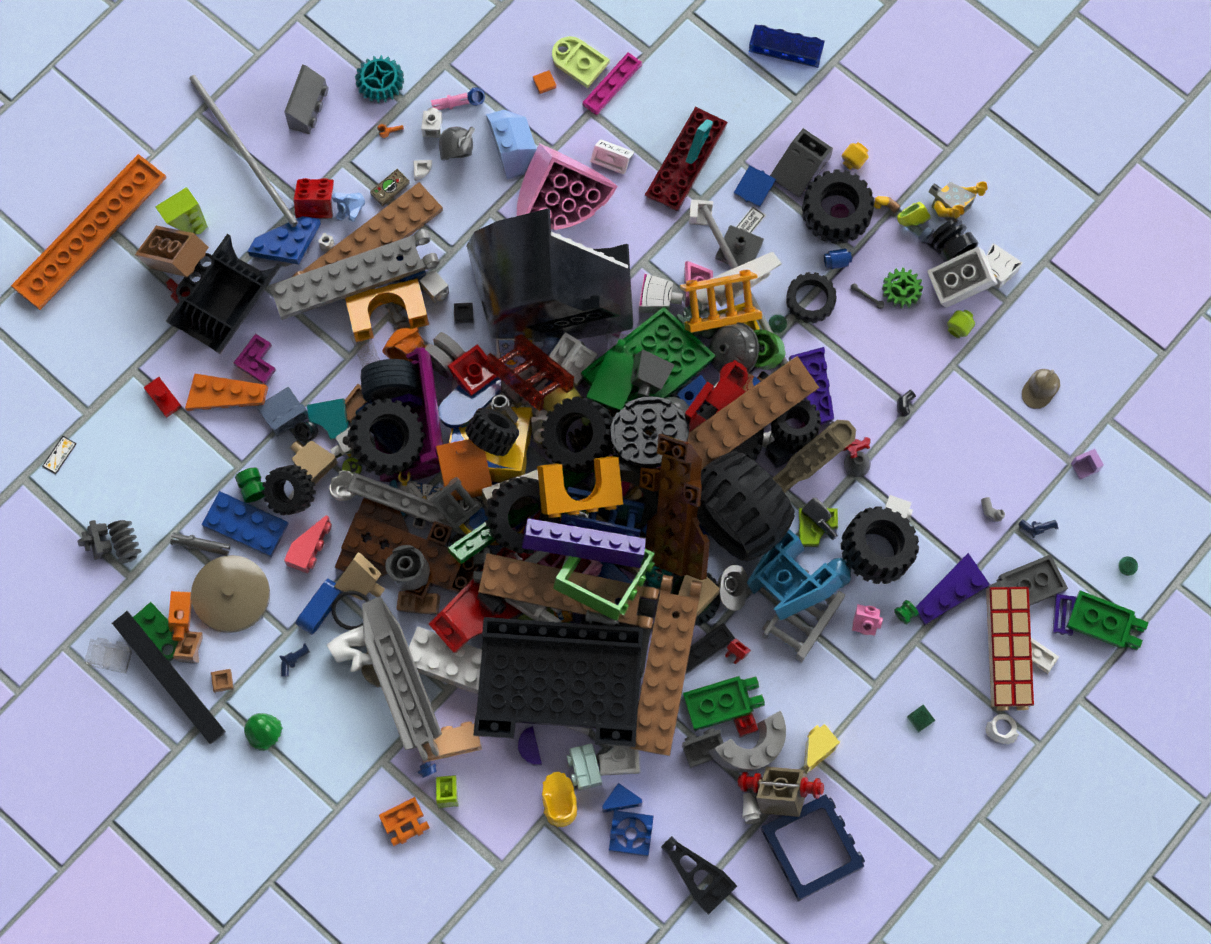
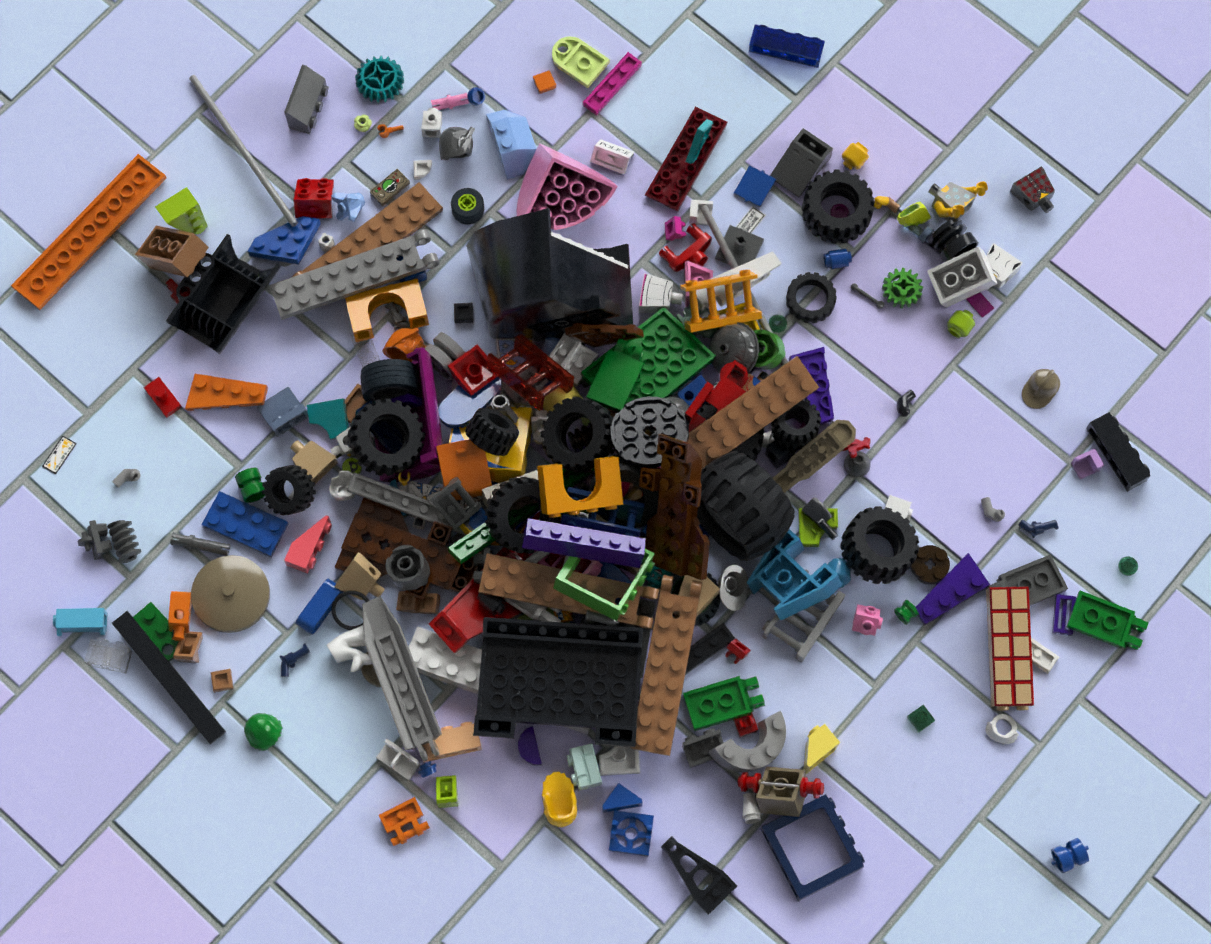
(80, 620): none -> medium azure brick
(127, 475): none -> light grey arm
(251, 359): magenta plate -> none
(301, 432): black wheel -> none
(362, 127): none -> yellowish green plate
(398, 760): none -> white panel
(434, 286): white brick -> none
(469, 212): none -> black wheel
(603, 334): none -> reddish brown plate
(649, 373): dark grey torso -> none
(673, 228): none -> dark pink tile
(693, 253): none -> red connector
(937, 556): none -> dark brown plate
(980, 304): none -> magenta sticker
(1034, 190): none -> torso
(1071, 854): none -> blue wheel
(1118, 451): none -> black brick

